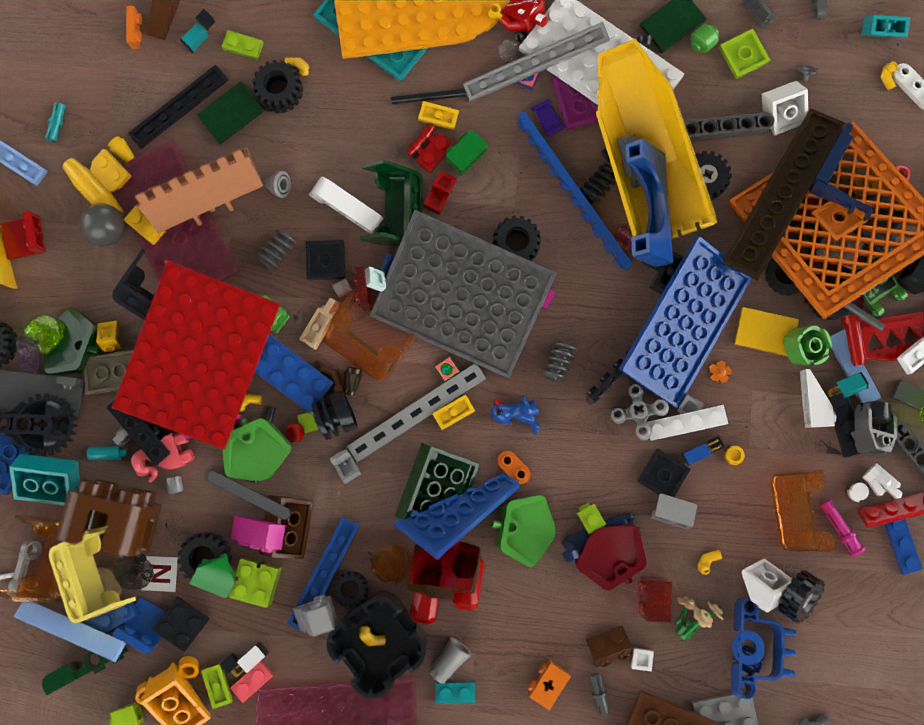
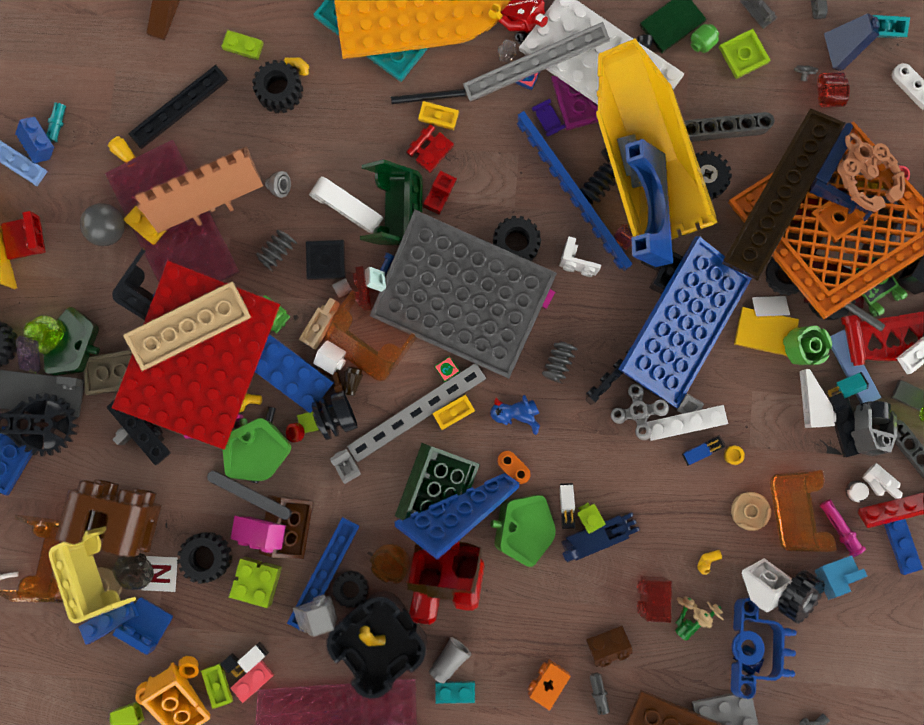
(23, 562): light grey piece -> none
(34, 140): none -> blue brick
(43, 478): teal brick -> none
(72, 632): light blue tile -> none
(72, 671): dark green plate -> none
(97, 183): yellow plate -> none
(106, 453): teal cylinder -> none
(108, 336): yellow bracket -> none
(133, 23): orange plate -> none
(174, 485): light grey hose -> none
(175, 460): coral hips -> none
(180, 624): black plate -> none
(187, 326): none -> tan plate
(198, 32): piece -> none
(215, 576): green slope -> none
(230, 113): dark green tile -> none
(330, 357): none -> white brick
(466, 152): green brick -> none
(567, 505): none -> piece
(570, 263): none -> white bracket
(612, 555): dark red animal -> none
(642, 659): white plate -> none
(663, 474): black plate -> none
(674, 512): light grey panel -> none
(720, 372): orange plant -> none
(751, 511): none -> tan tile
(770, 306): none -> white sticker
(787, 105): white slope -> none
(833, 90): none -> clear red piece
(838, 576): none -> dark azure plate
(851, 39): none -> dark blue slope
(864, 159): none -> nougat piece
(887, 73): yellow arm -> none

